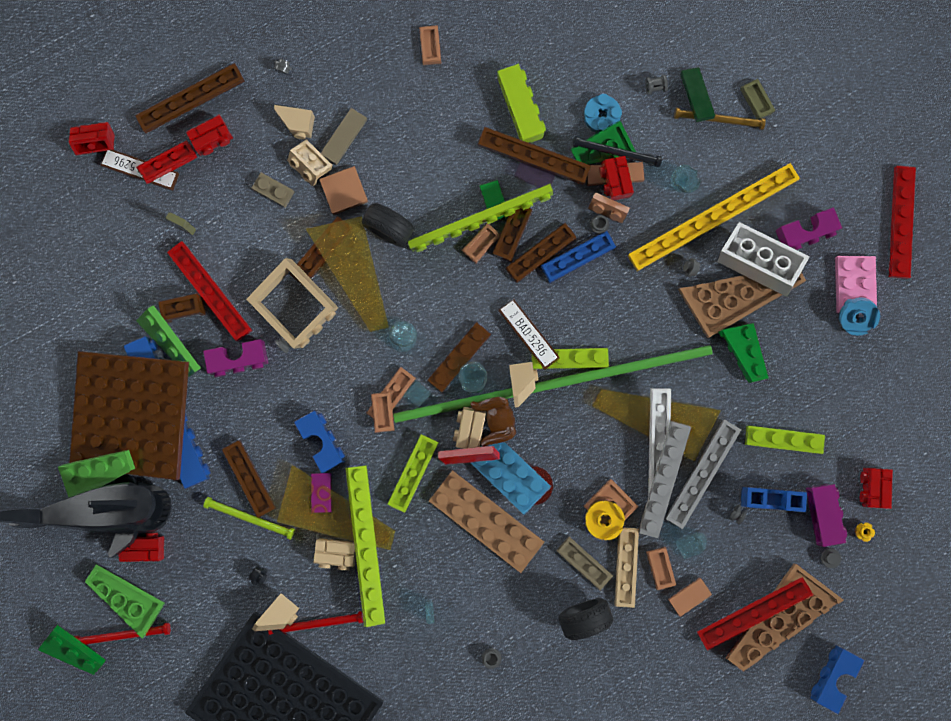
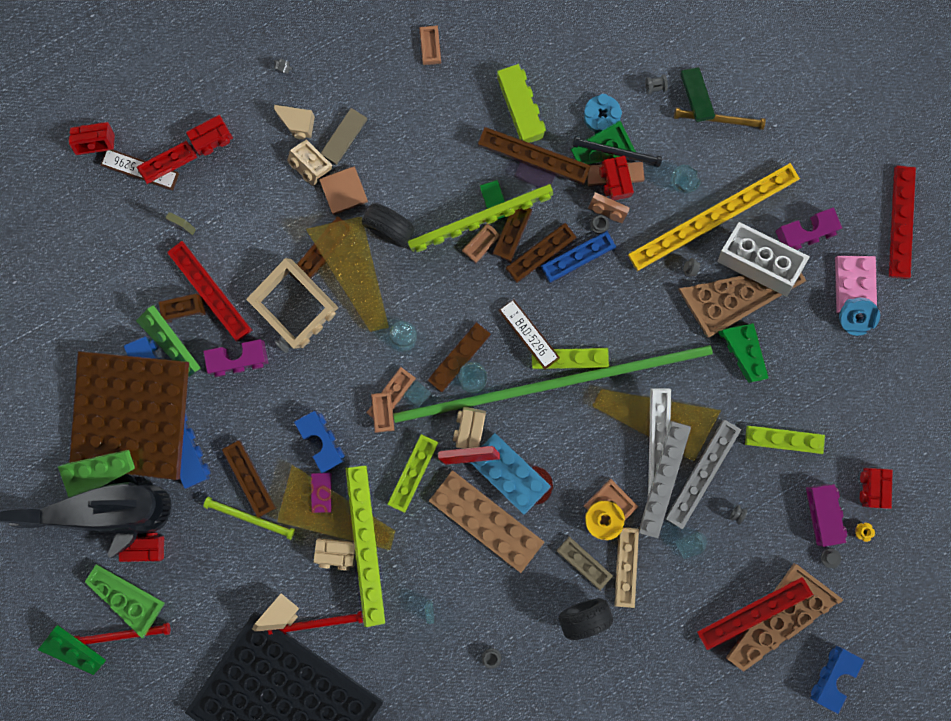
(190, 98): reddish brown plate -> none
(258, 575): black plate -> none
(273, 190): dark tan plate -> none
(499, 420): reddish brown hair -> none
(523, 381): tan slope -> none
(661, 568): nougat tile -> none
(689, 597): nougat tile -> none
(757, 99): olive tile -> none
(773, 499): blue arch -> none

